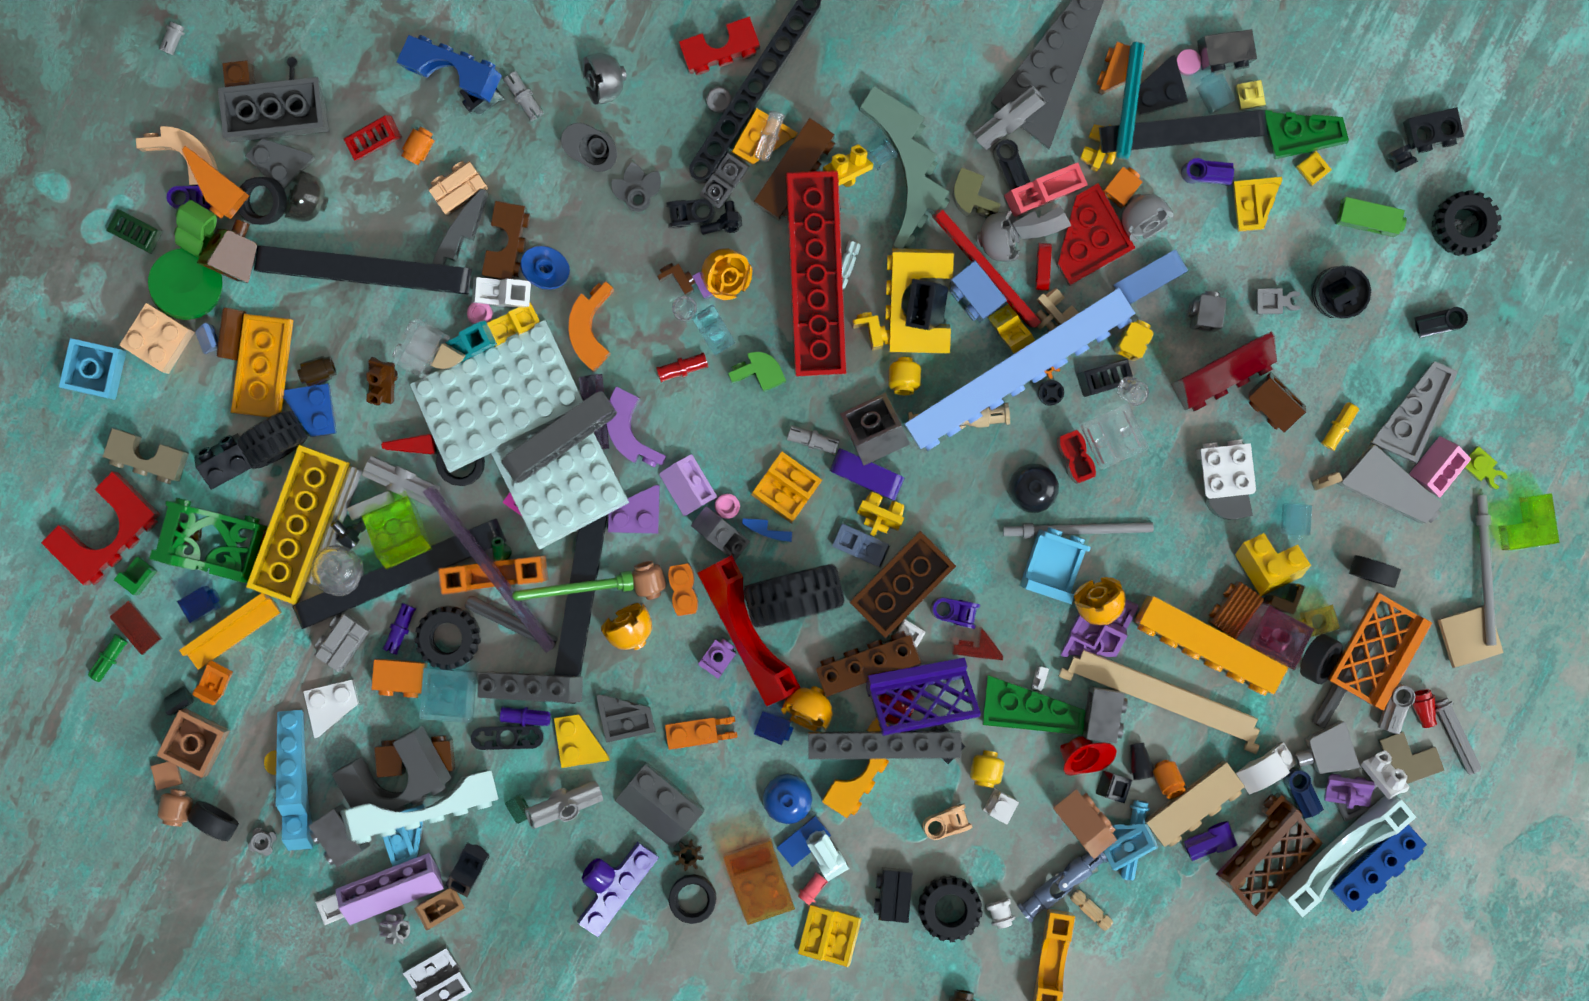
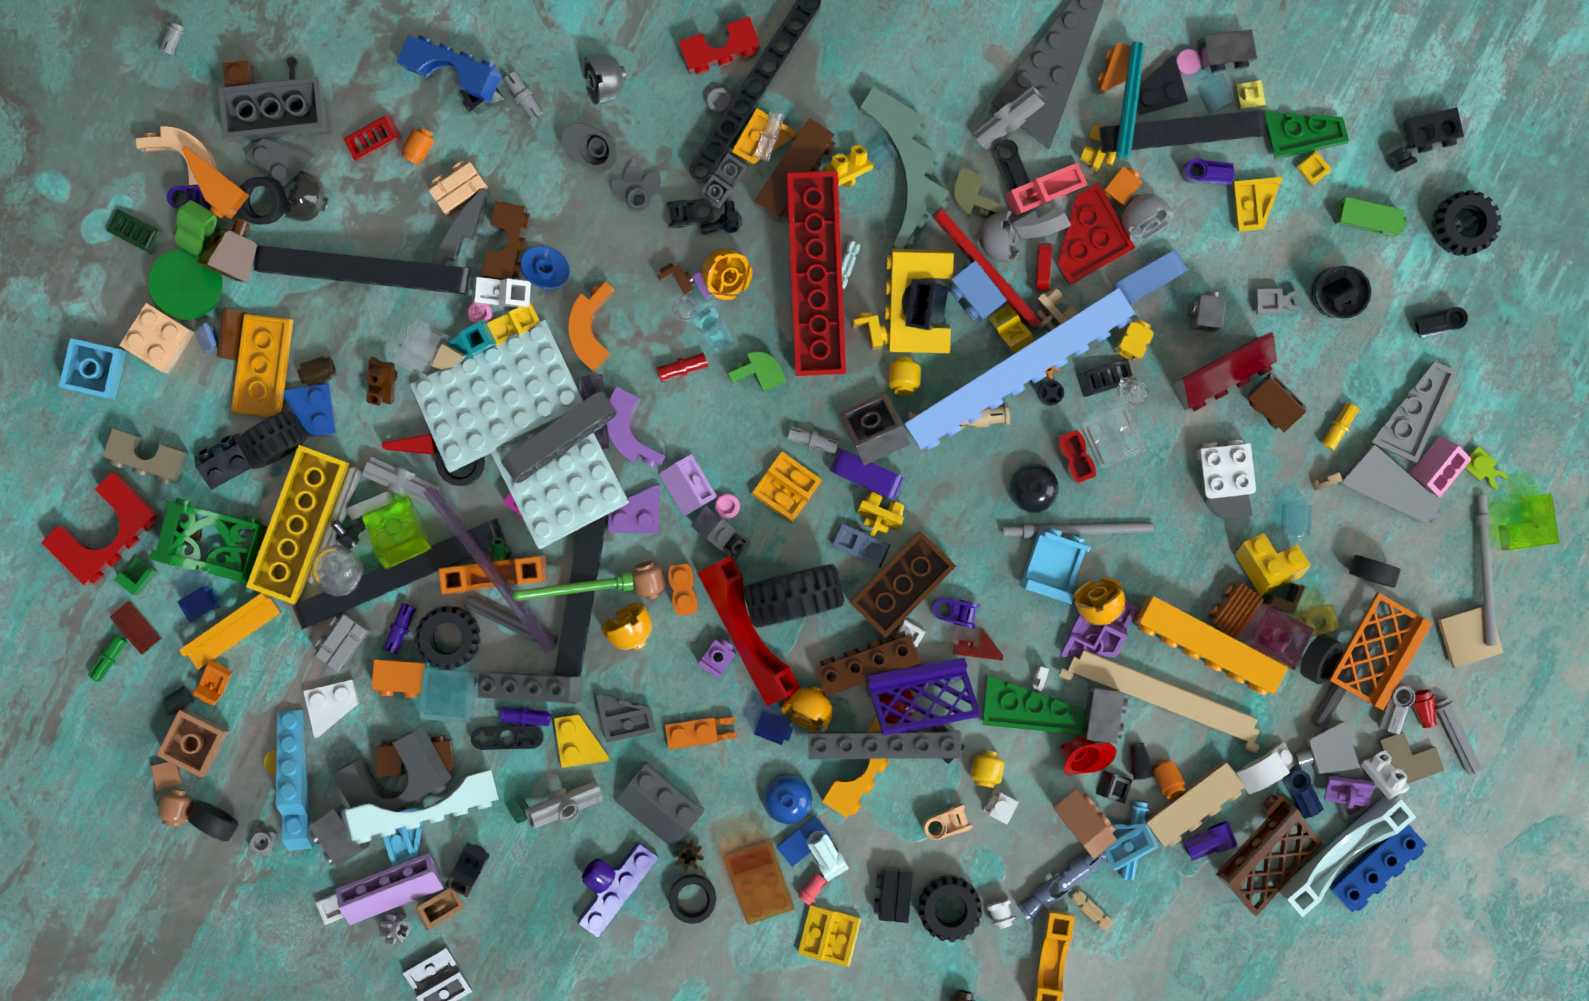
(761, 527): blue slope -> none

